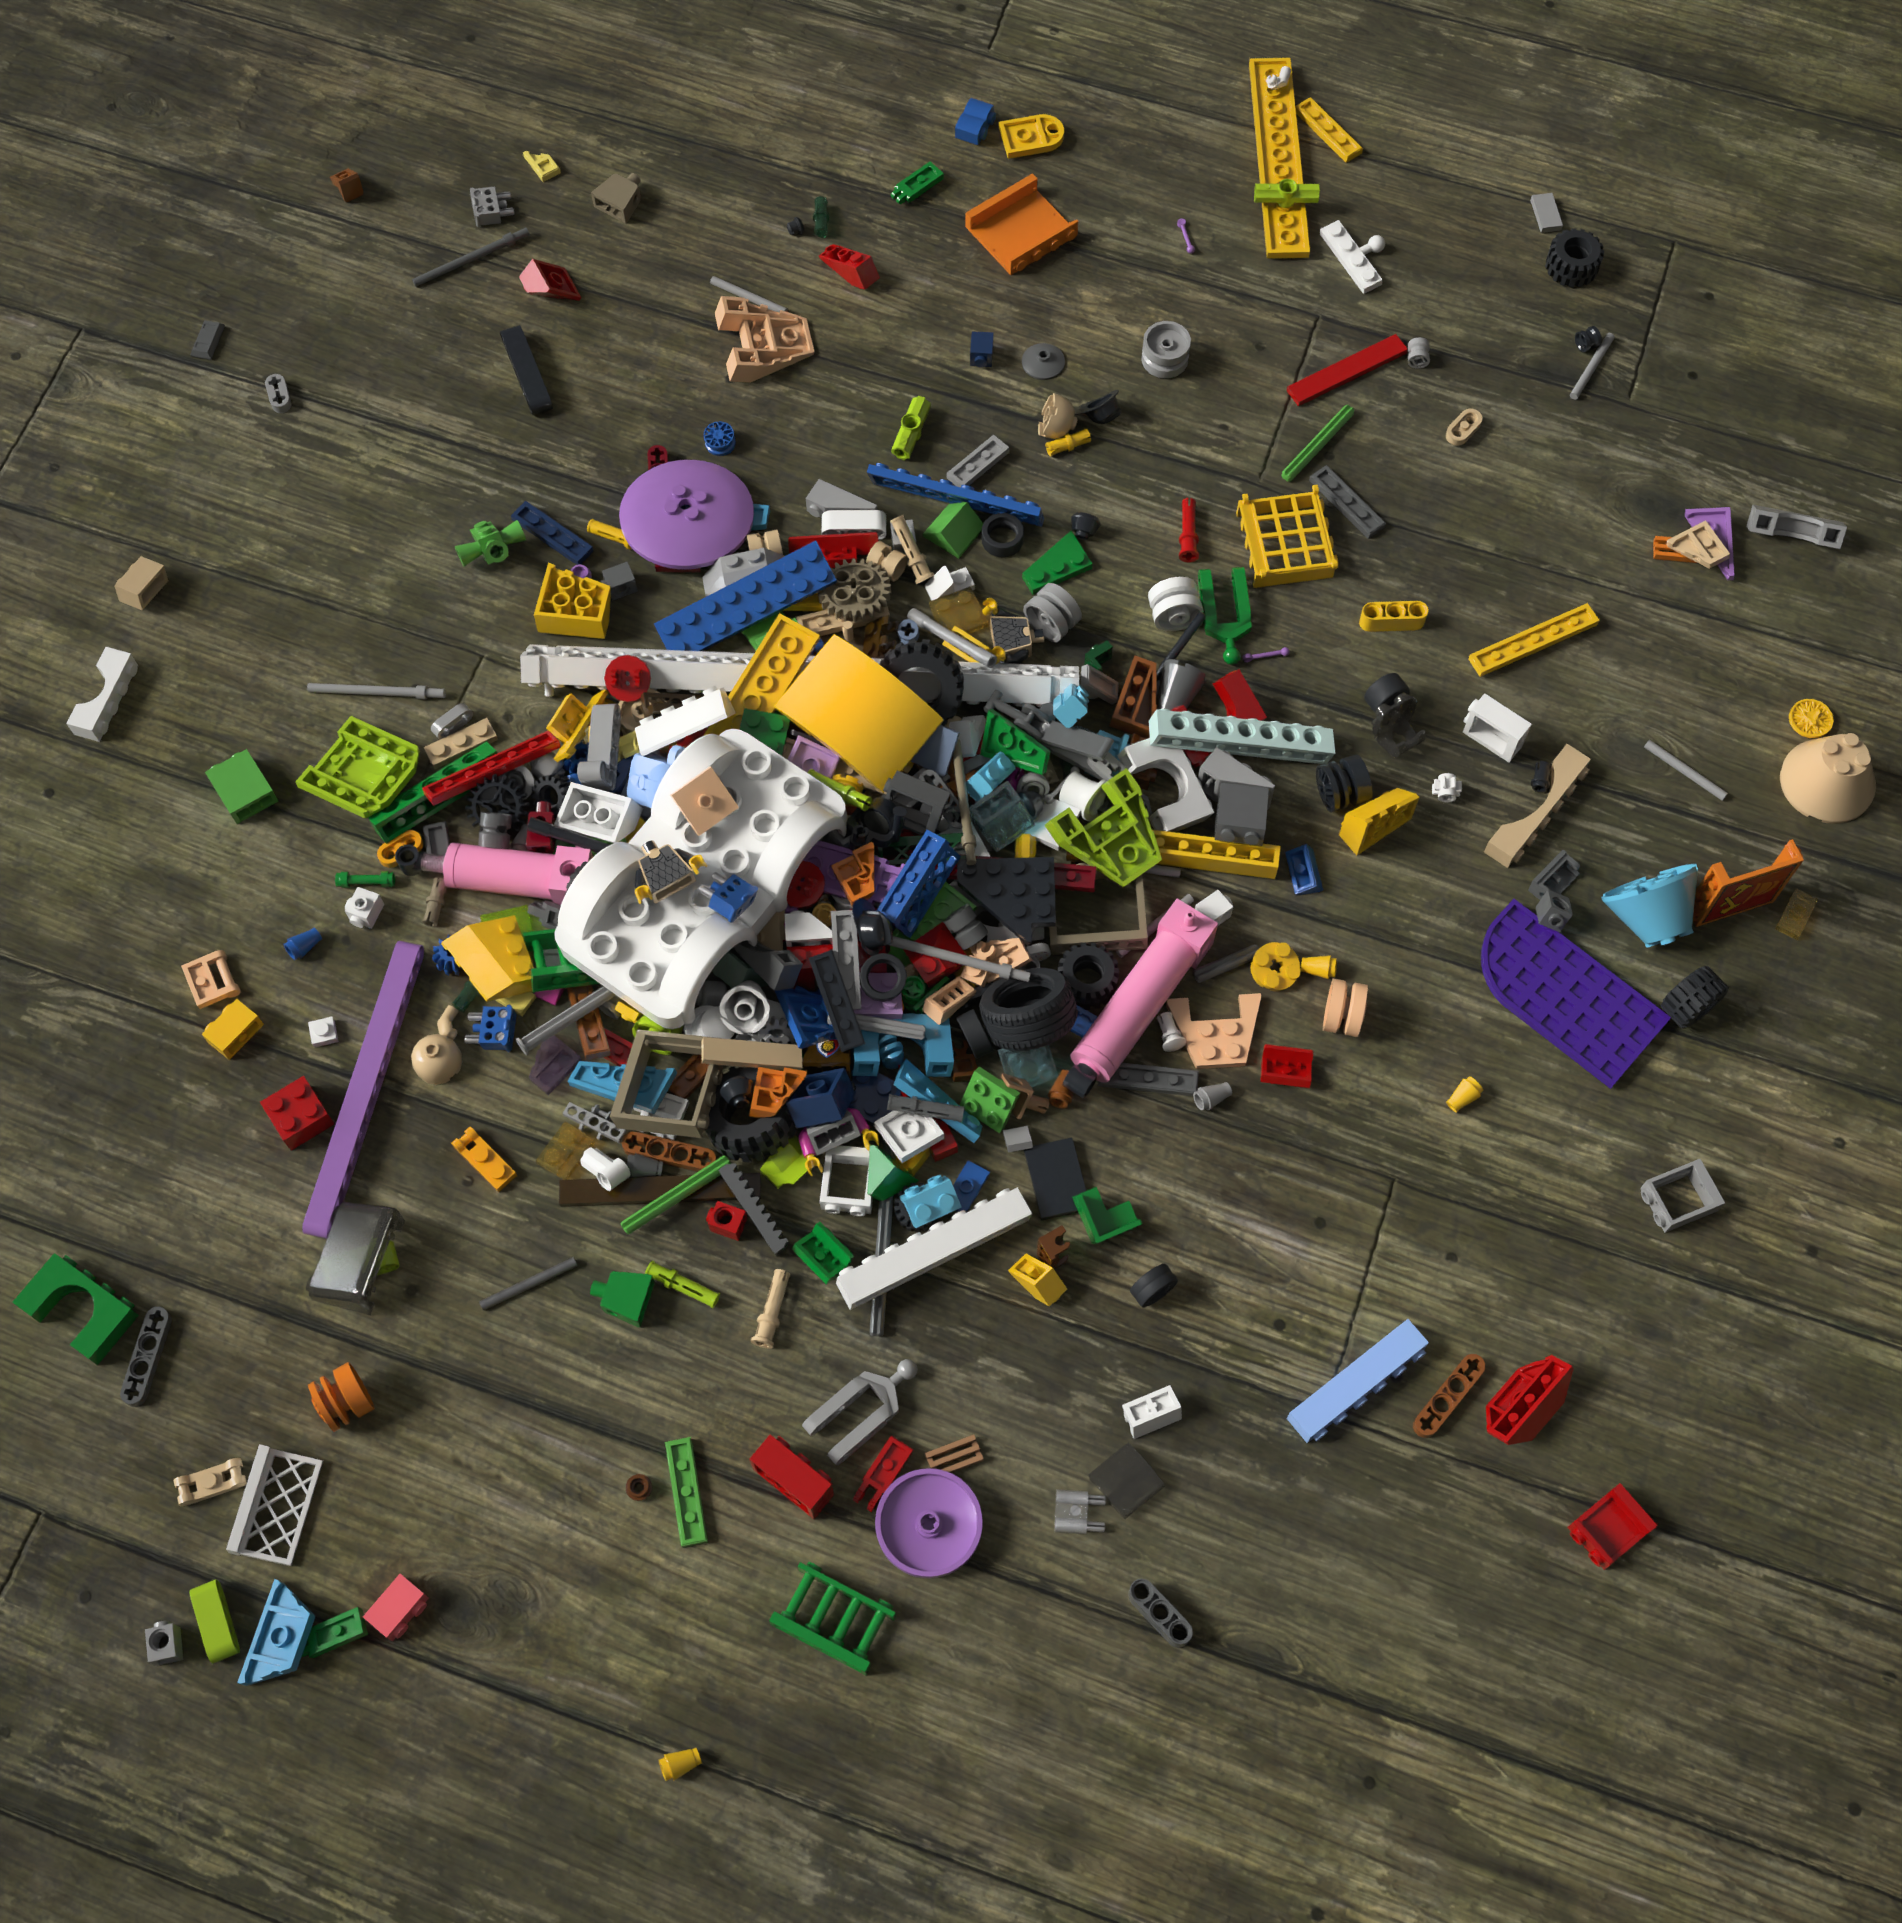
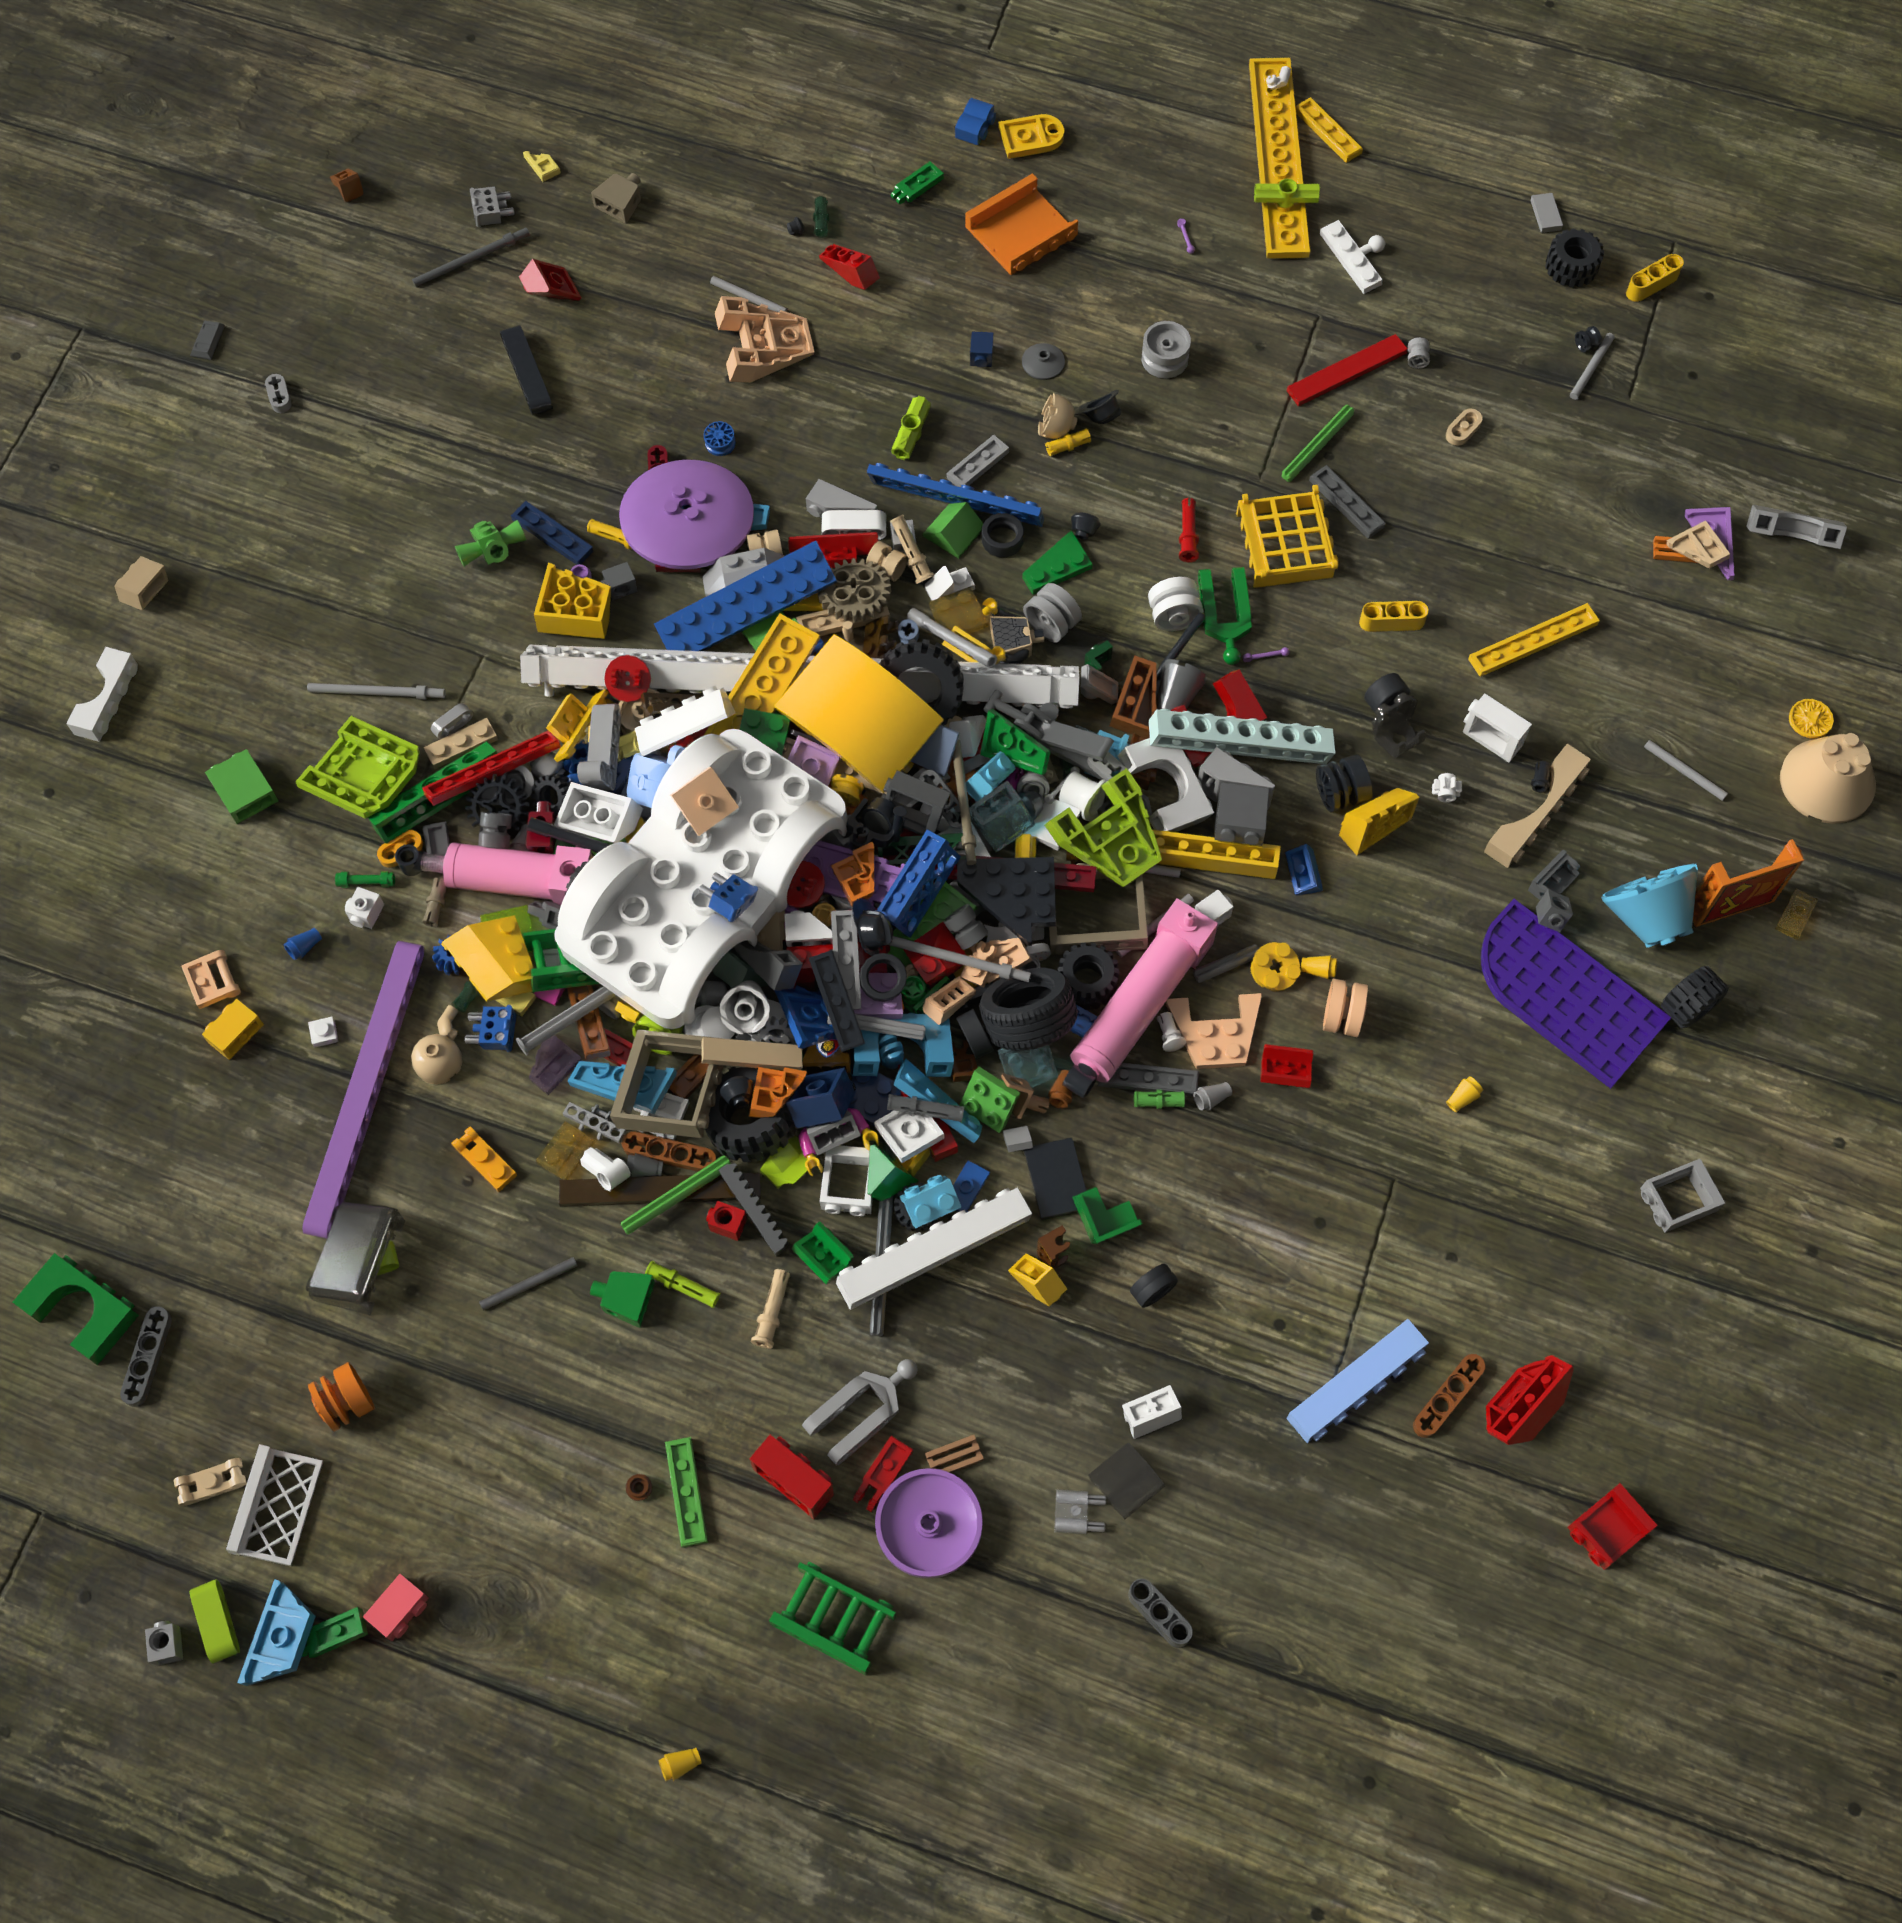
(297, 1113): red brick -> none
(664, 871): torso -> none
(847, 792): lime pin -> none
(1071, 705): medium azure brick -> none
(1159, 1099): none -> bright green pin
(1654, 277): none -> yellow beam

